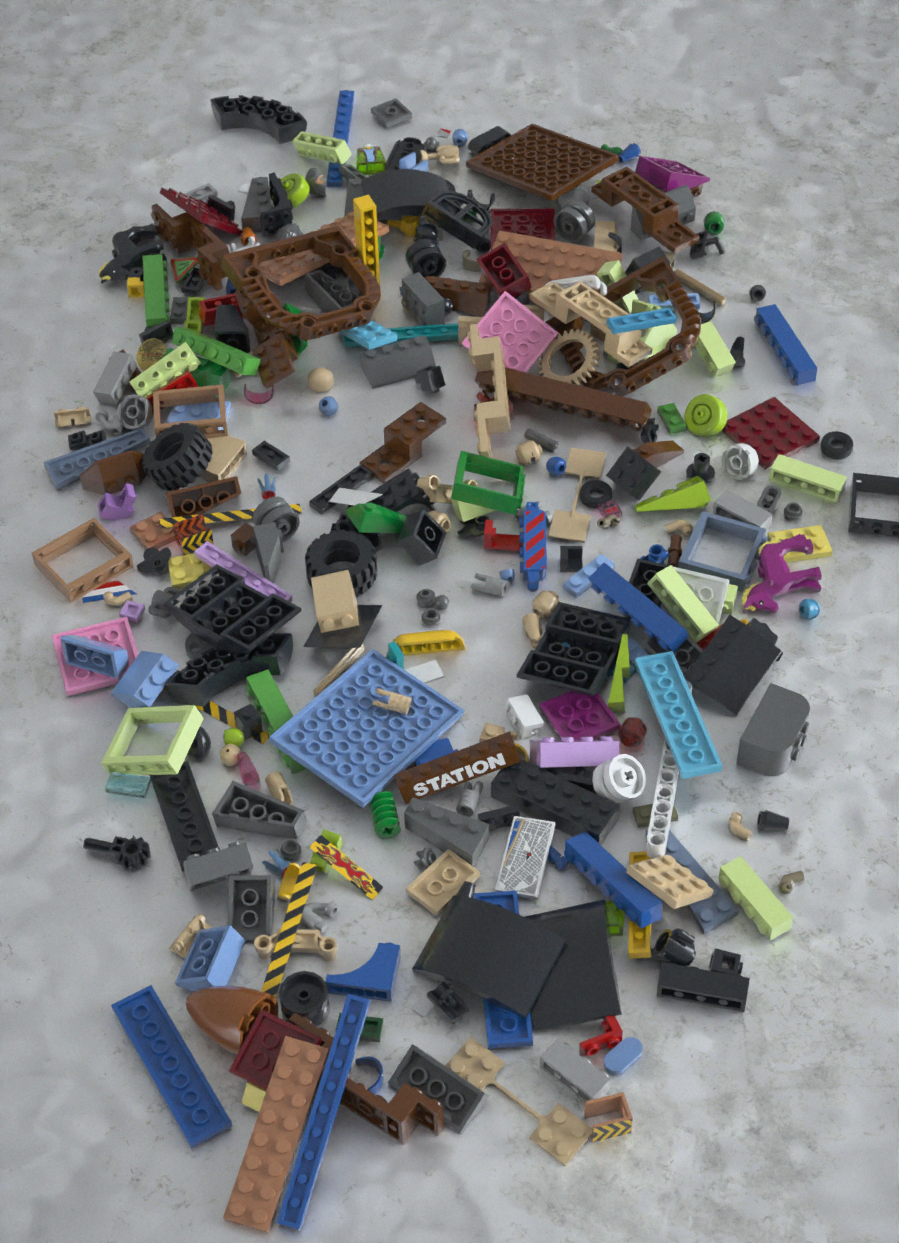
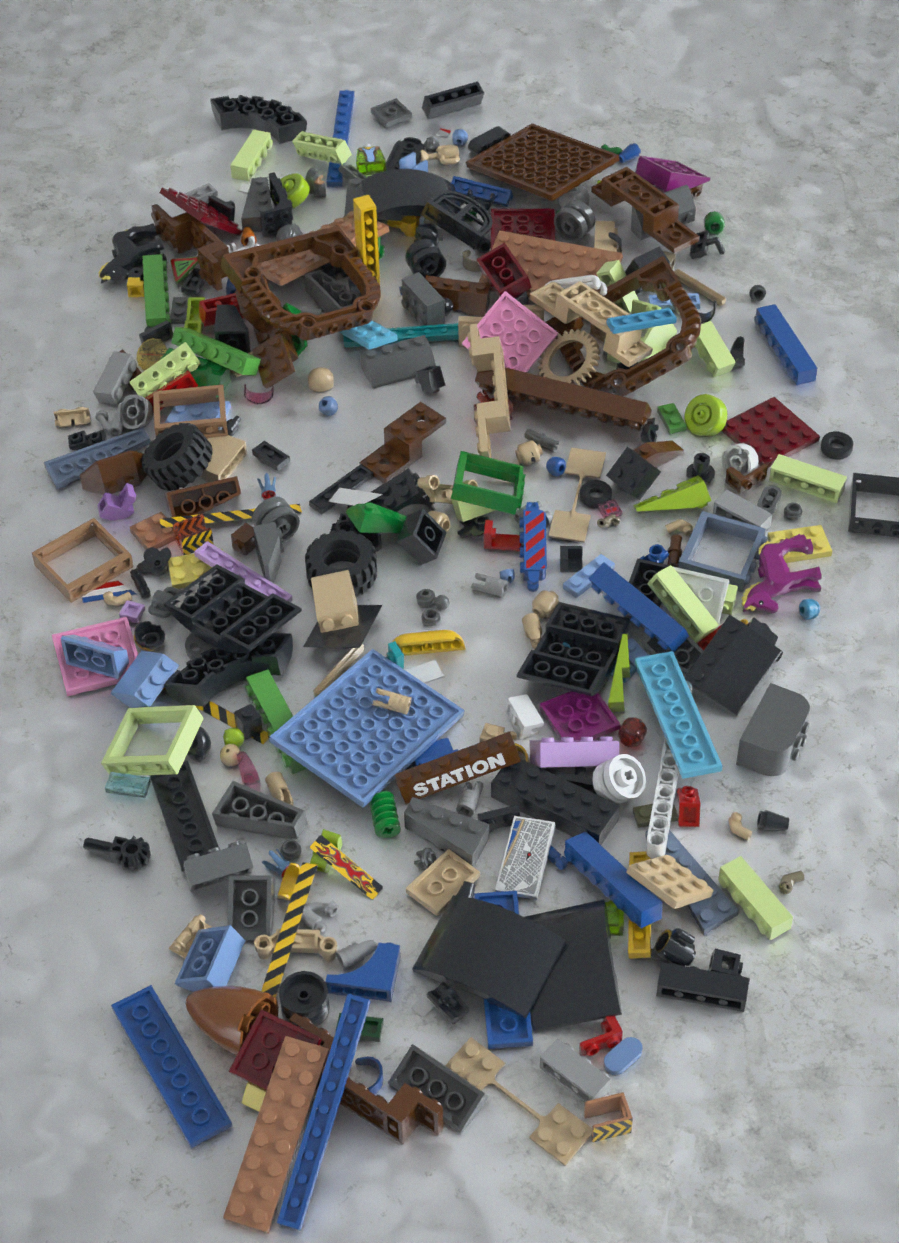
(140, 583): none -> black axle
(149, 636): none -> black hair
(232, 425): none -> black cylinder
(251, 155): none -> yellowish green brick
(355, 953): none -> light grey hinge
(452, 100): none -> black brick
(482, 191): none -> blue hinge
(688, 807): none -> red bracket
(742, 483): none -> reddish brown bracket

